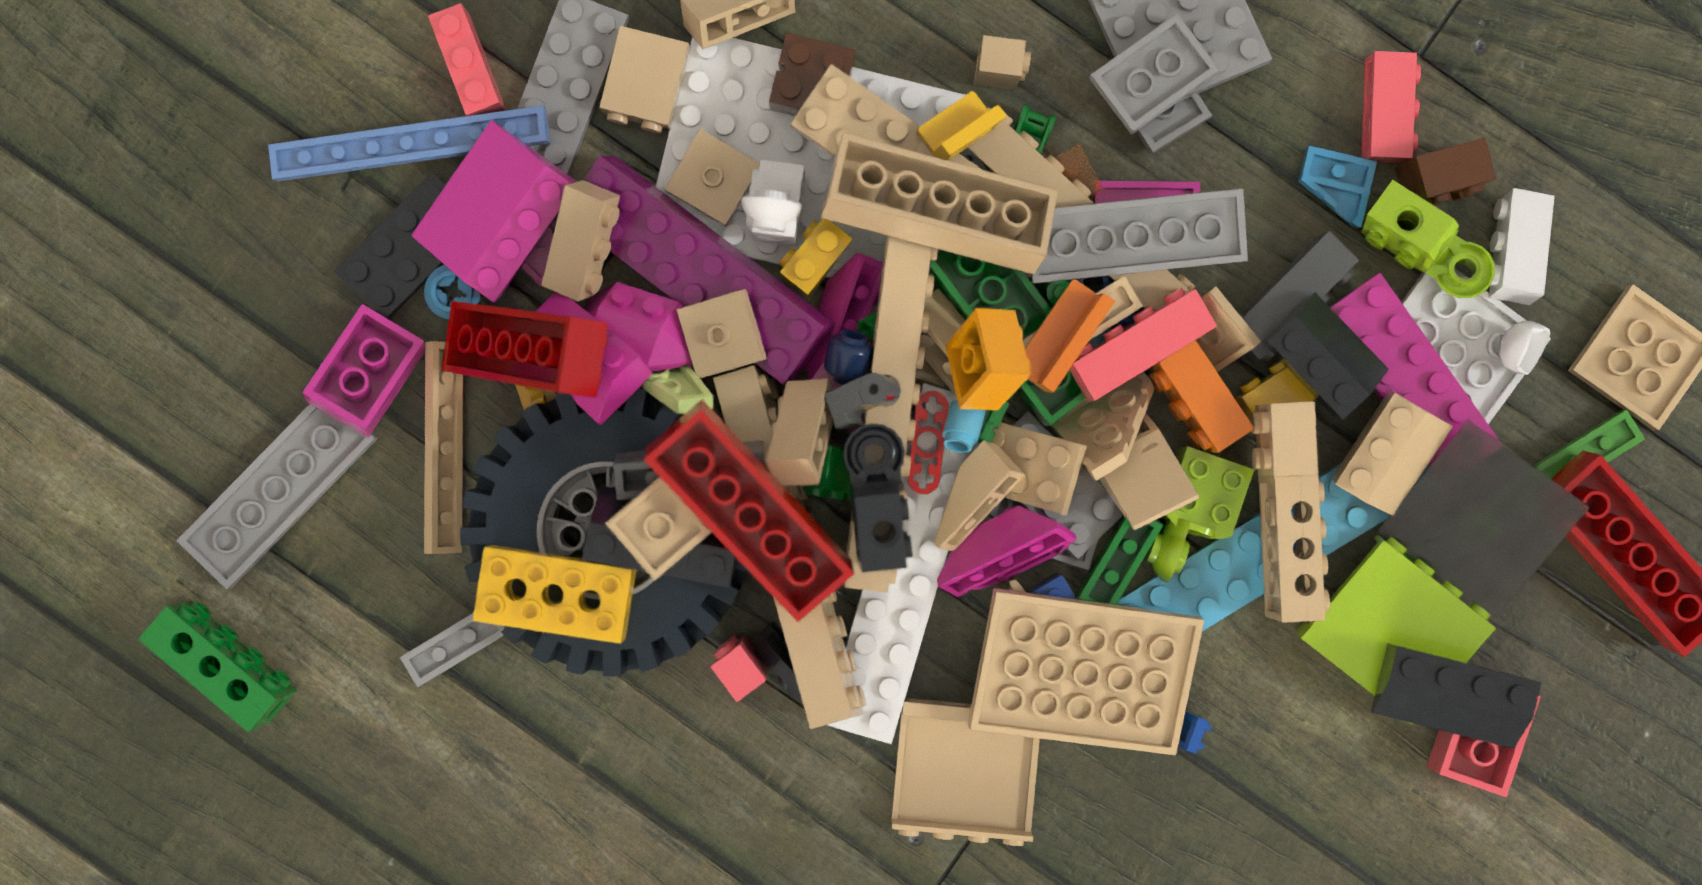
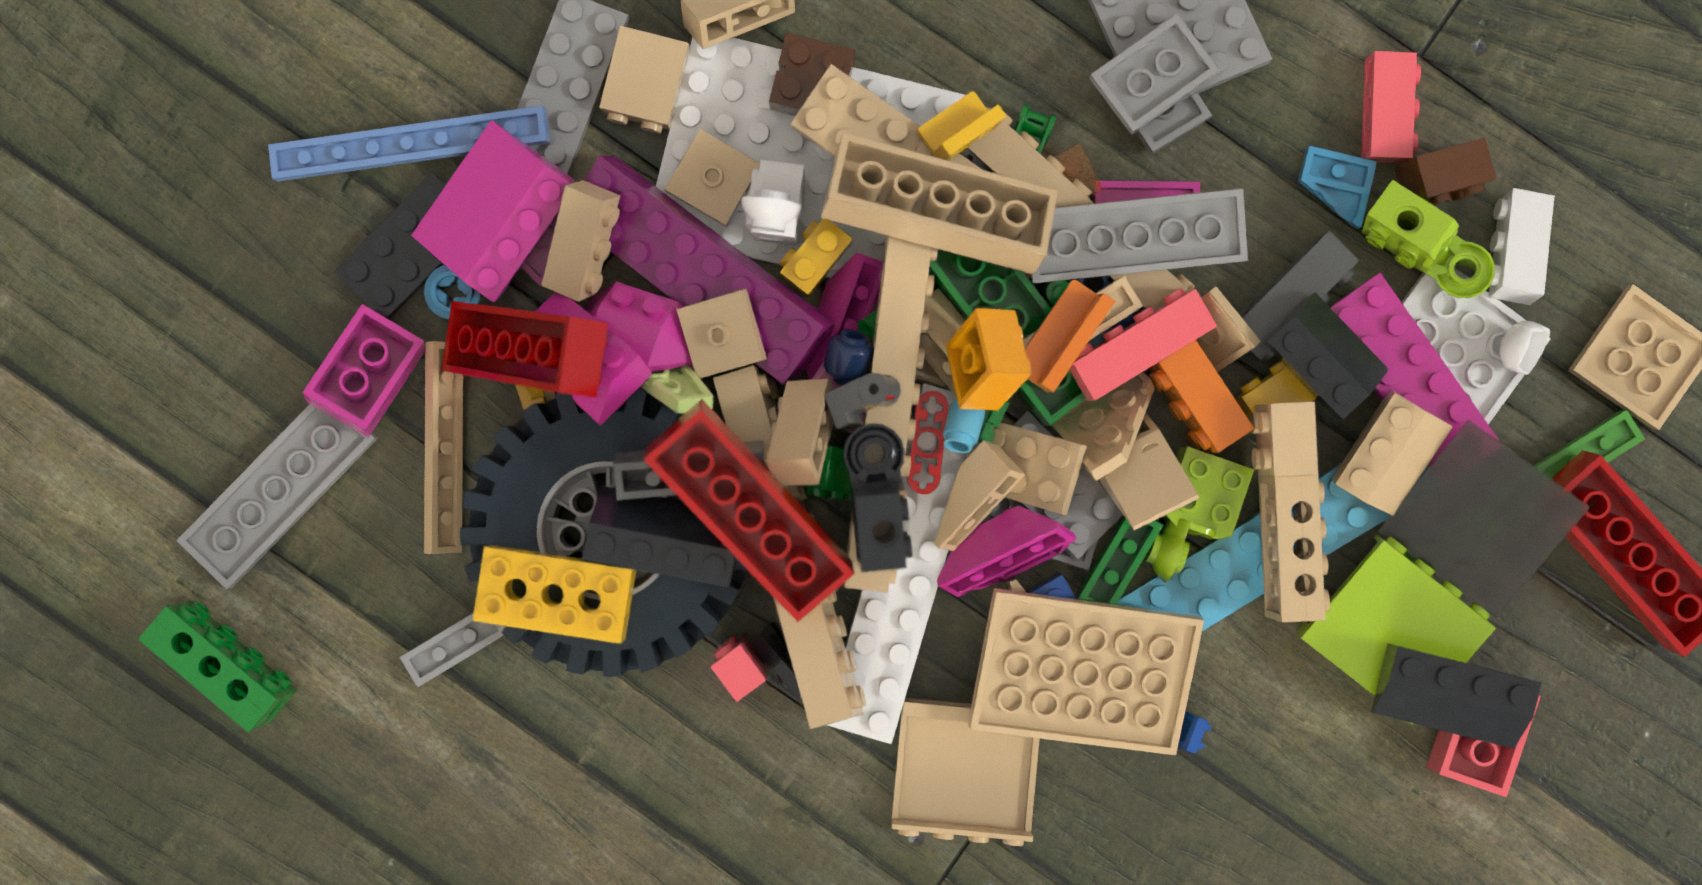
(466, 61): coral brick -> none
(658, 528): tan plate -> none
(1001, 62): tan brick -> none

